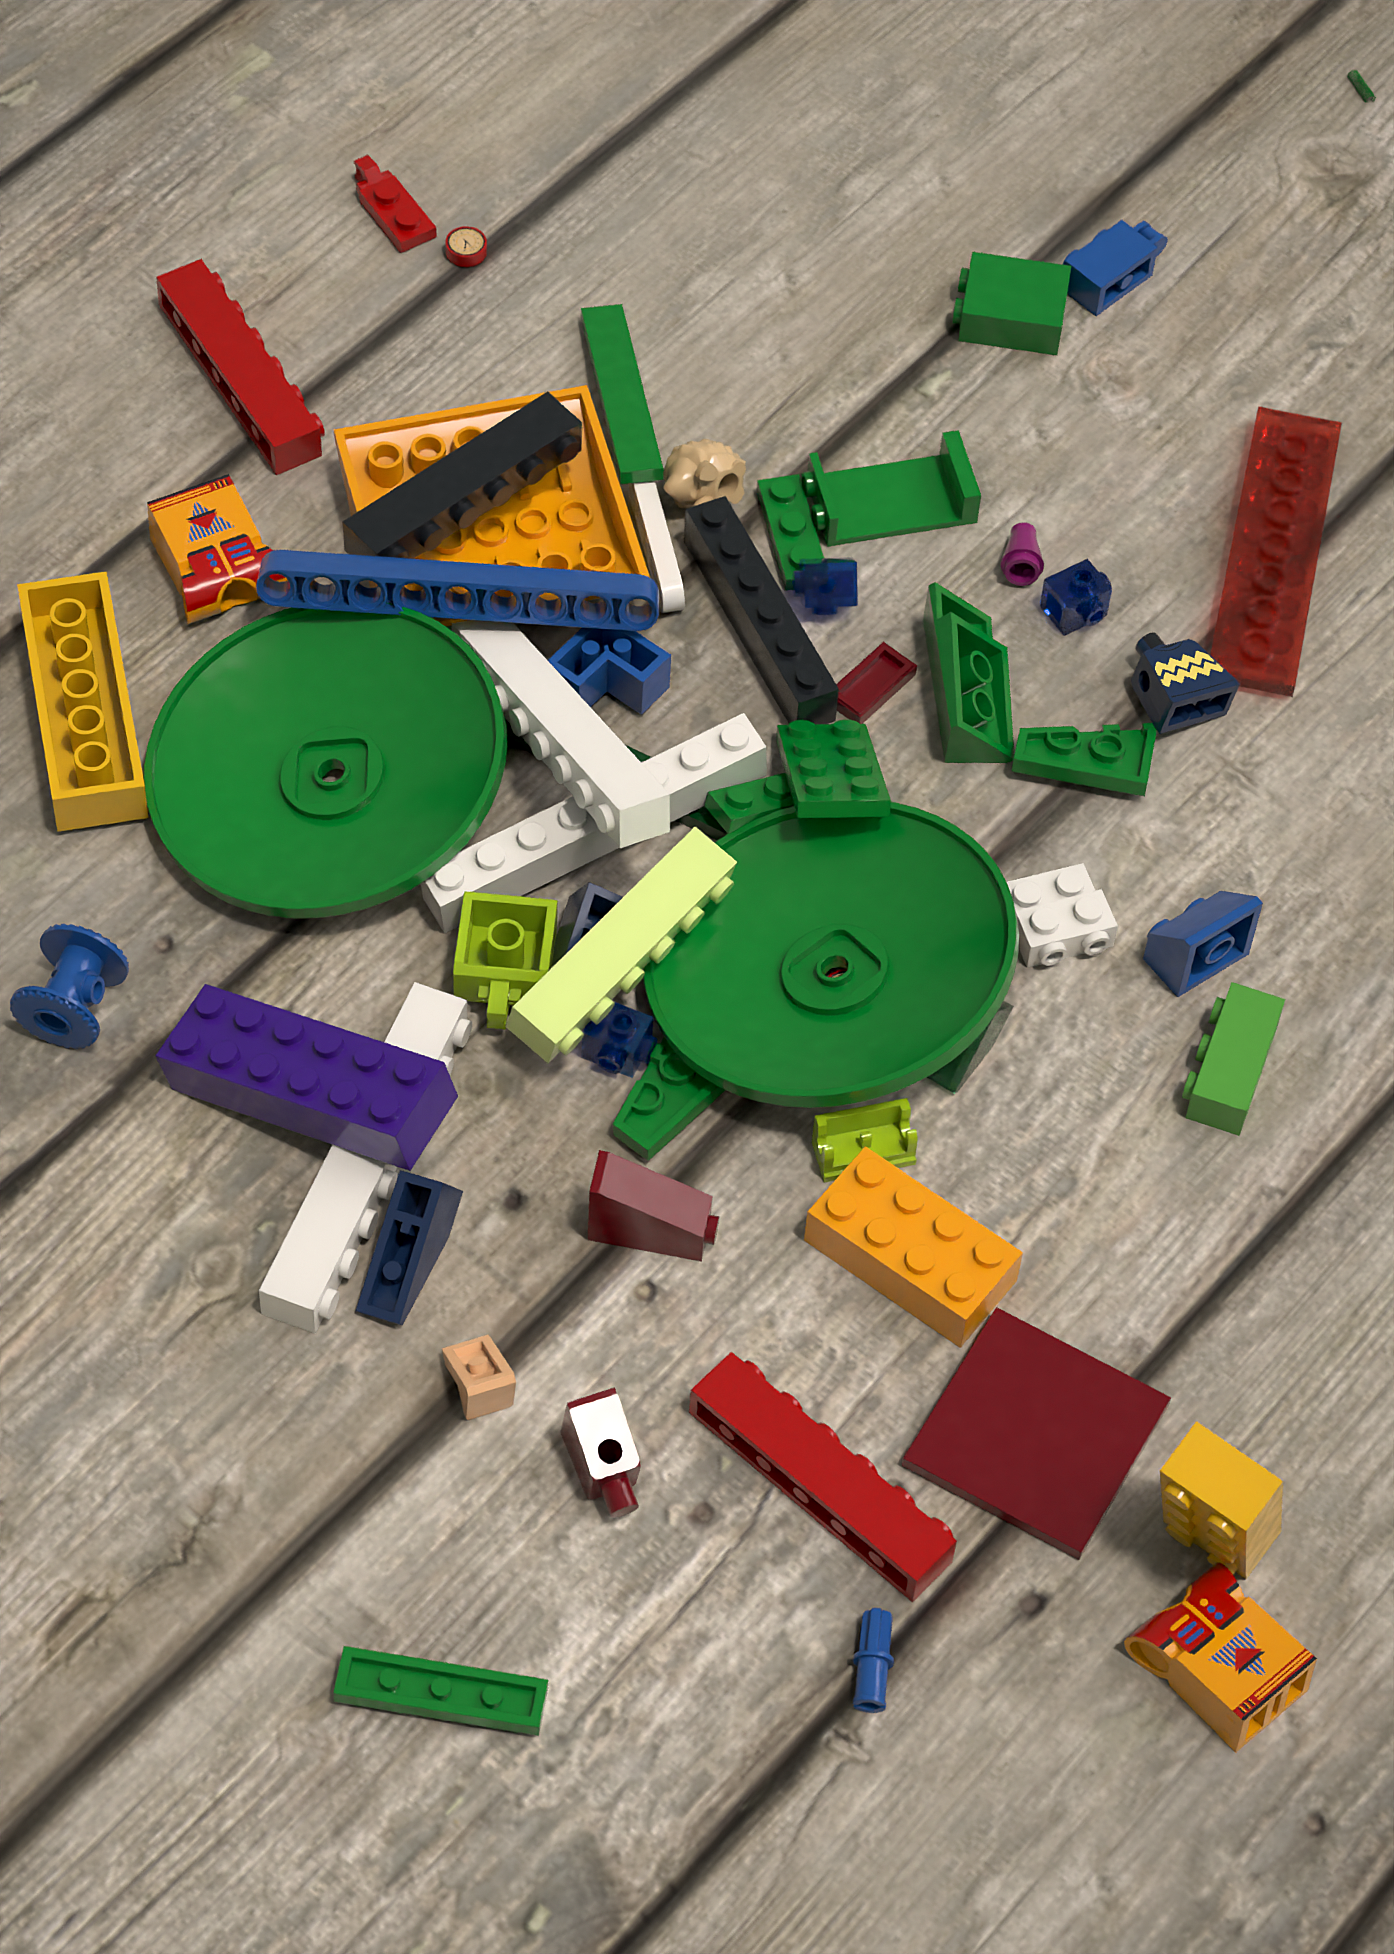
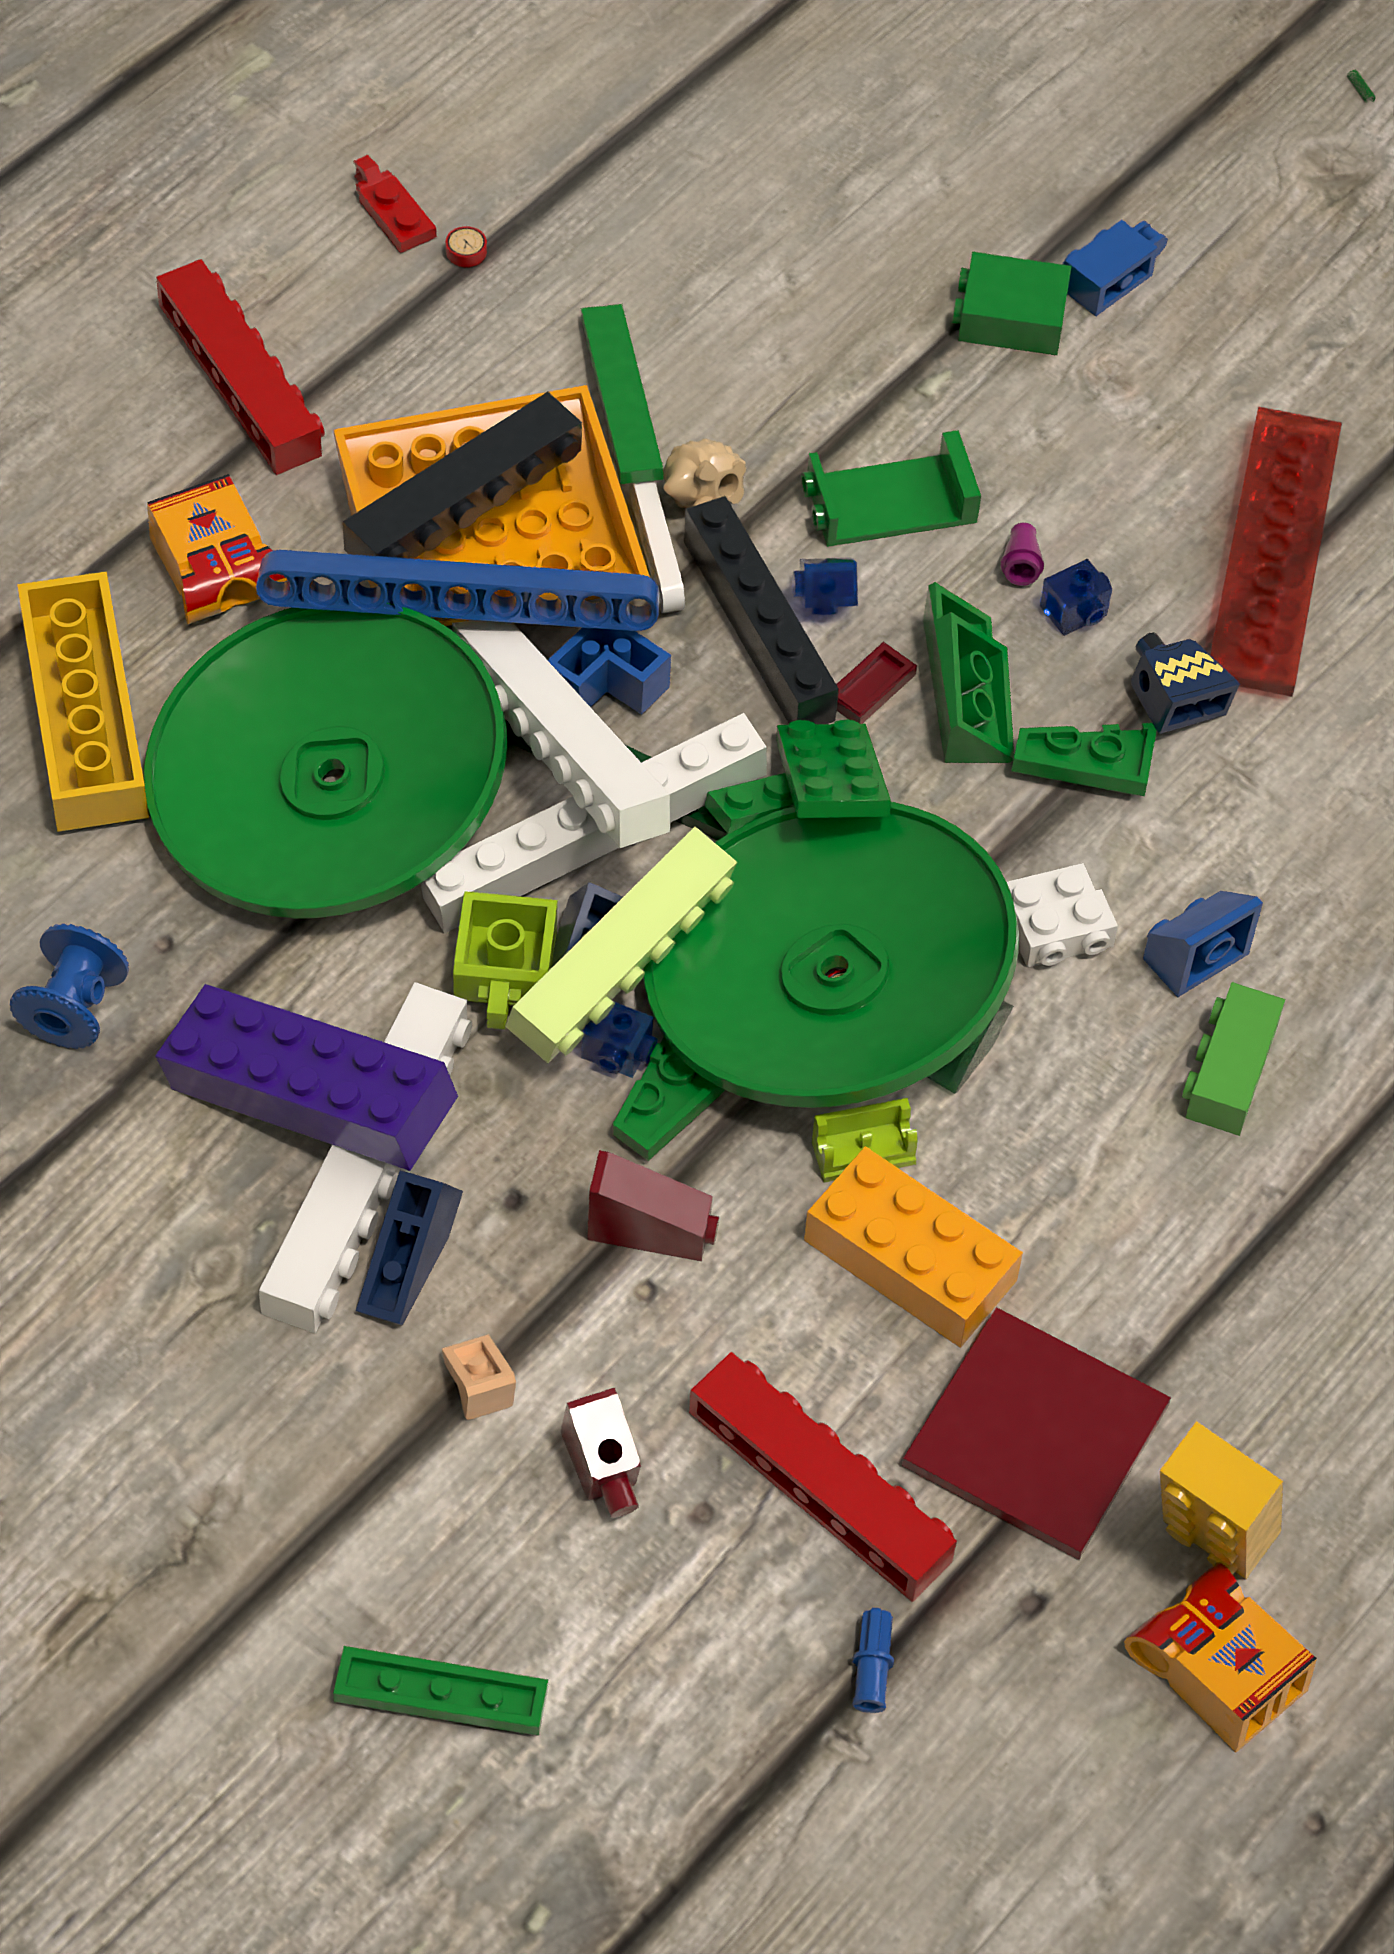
(788, 523): green plate -> none

